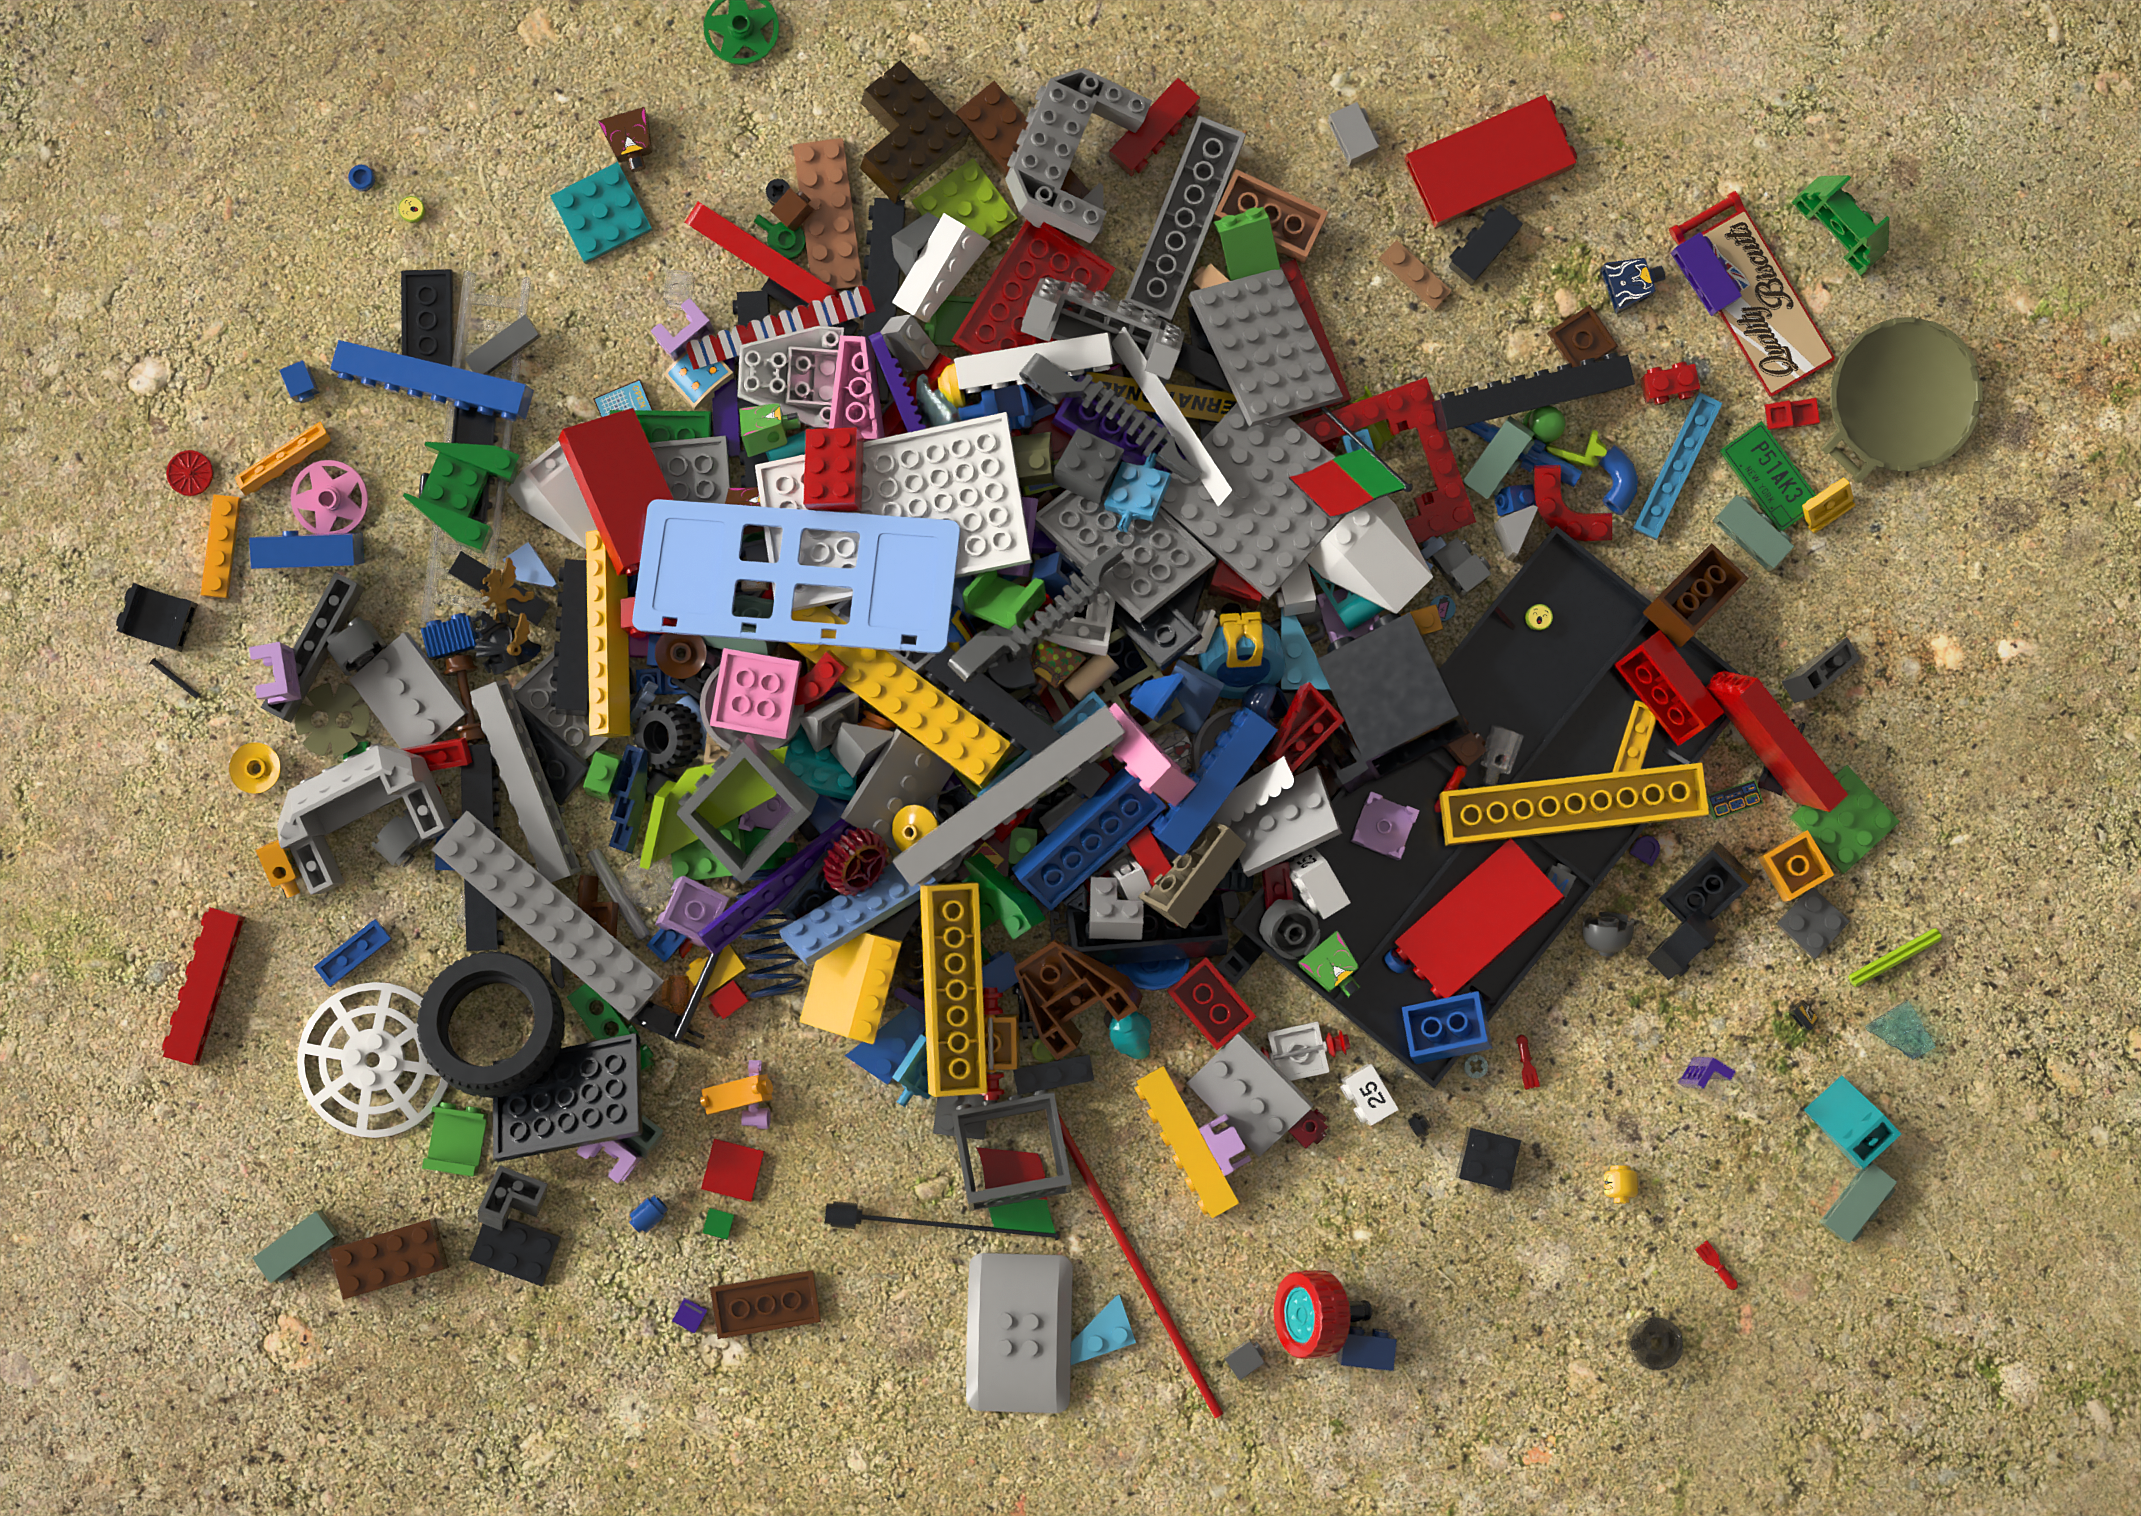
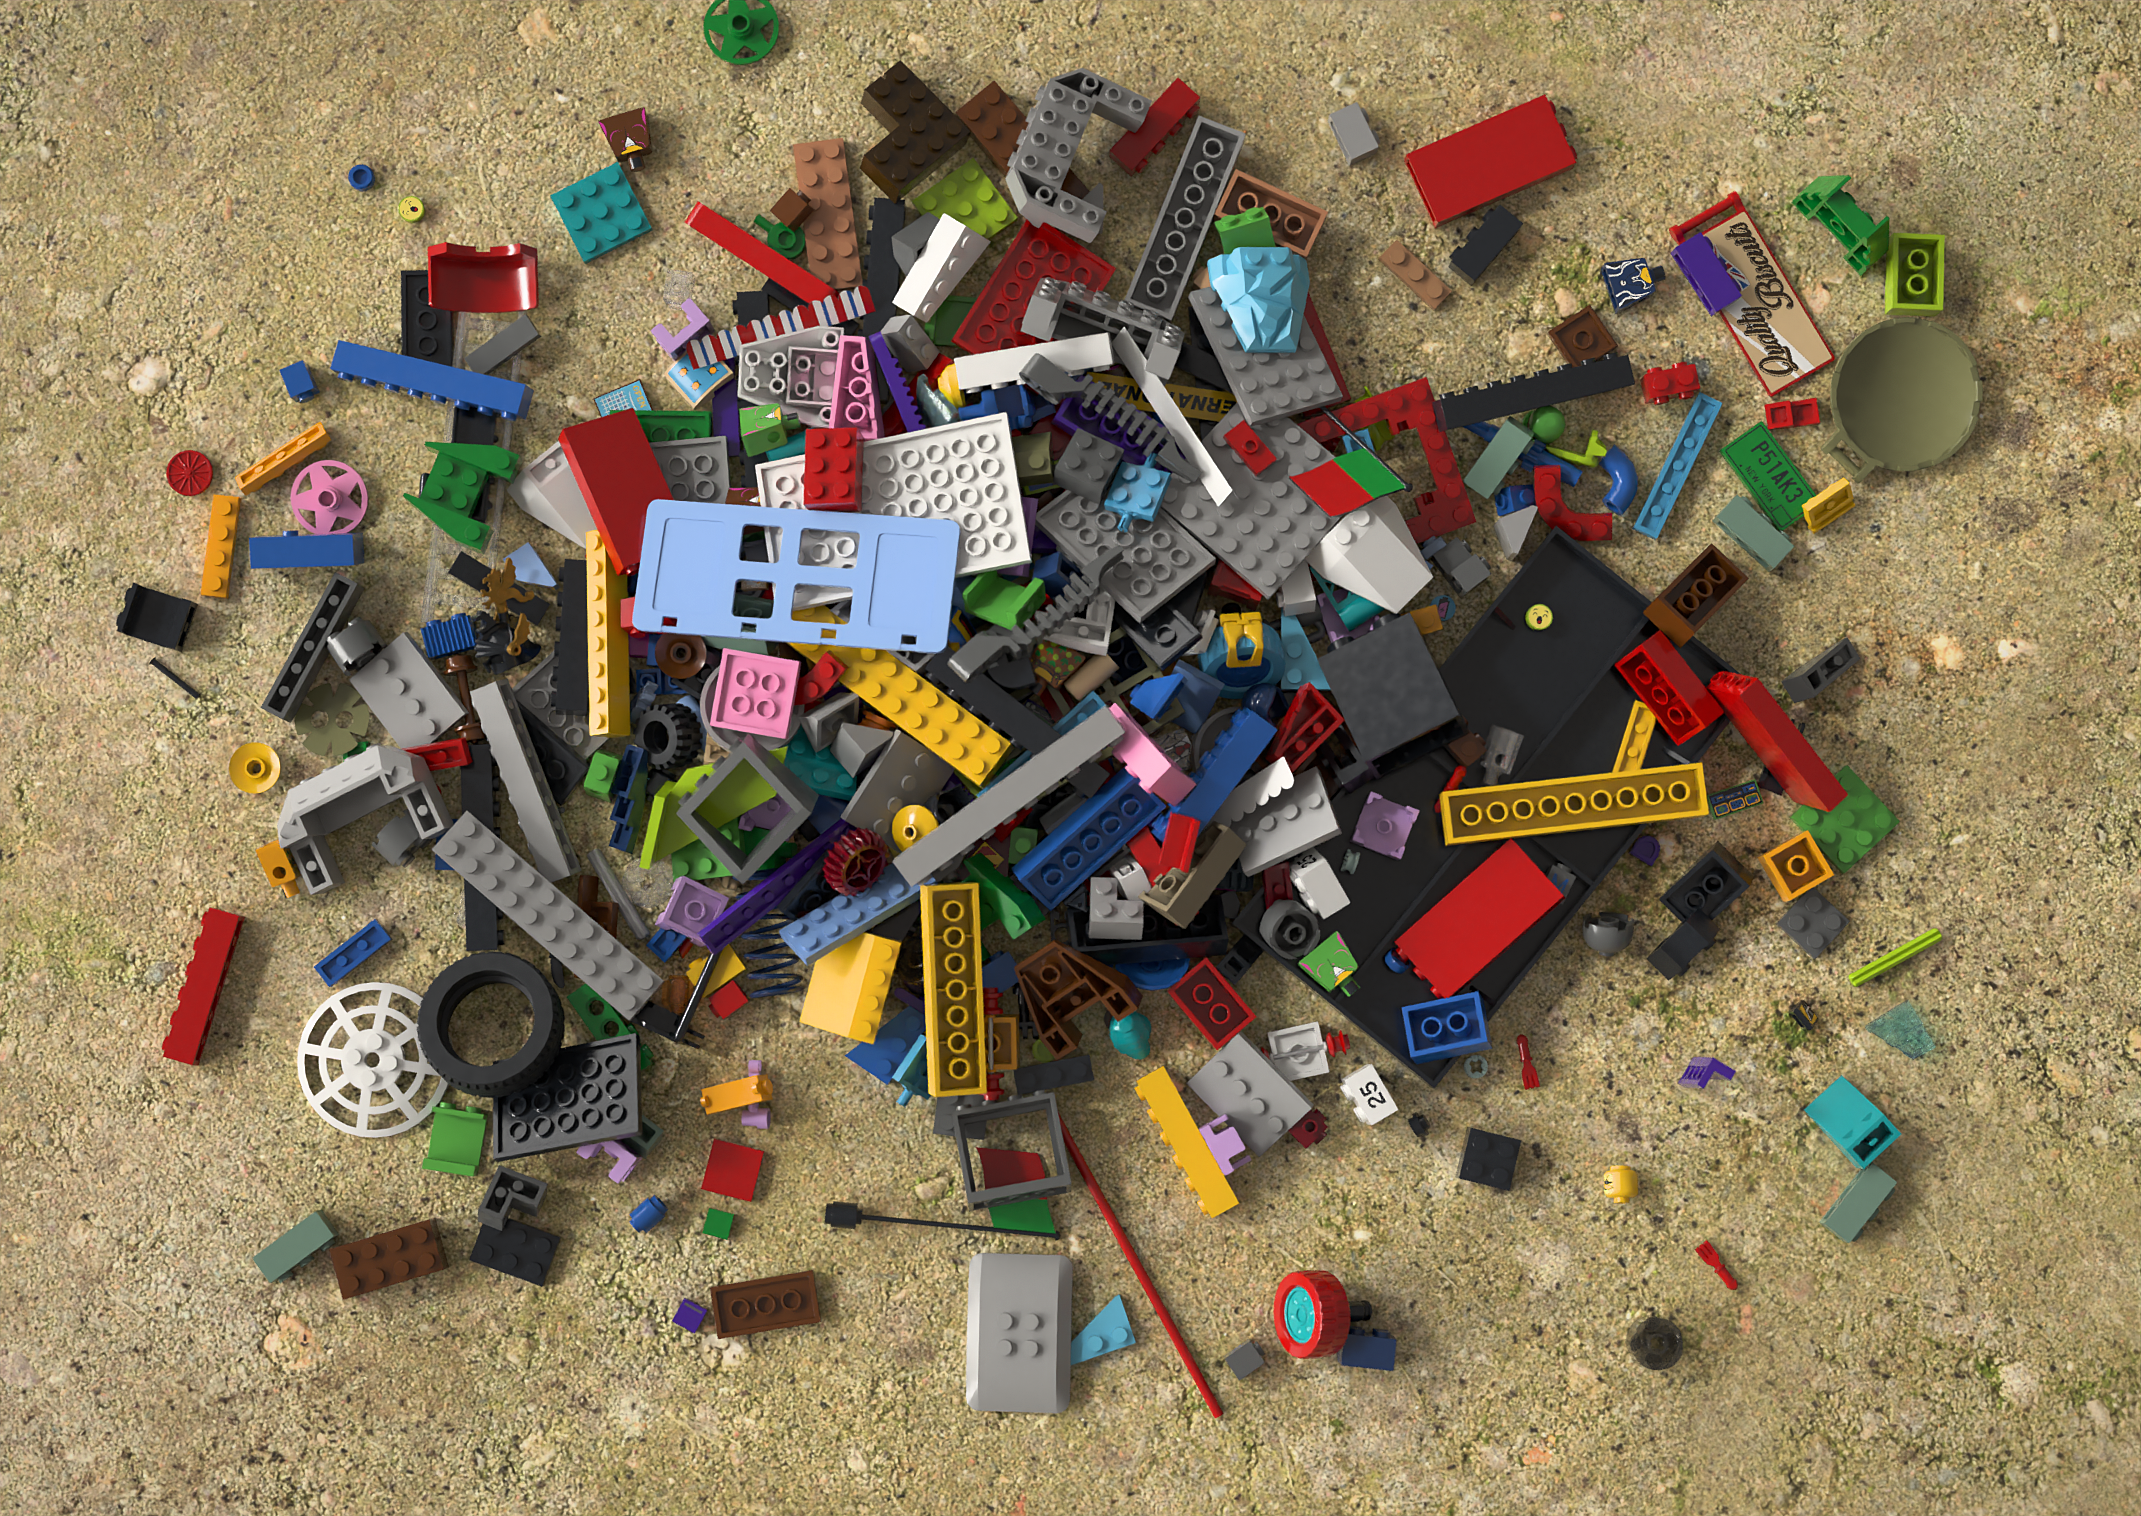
(286, 682): lavender panel -> none
(483, 281): none -> red panel
(773, 188): black wheel -> none
(1179, 841): none -> red panel
(1249, 448): none -> red plate
(1263, 295): none -> medium azure wedge
(1351, 861): none -> light aqua bush
(1914, 274): none -> lime brick

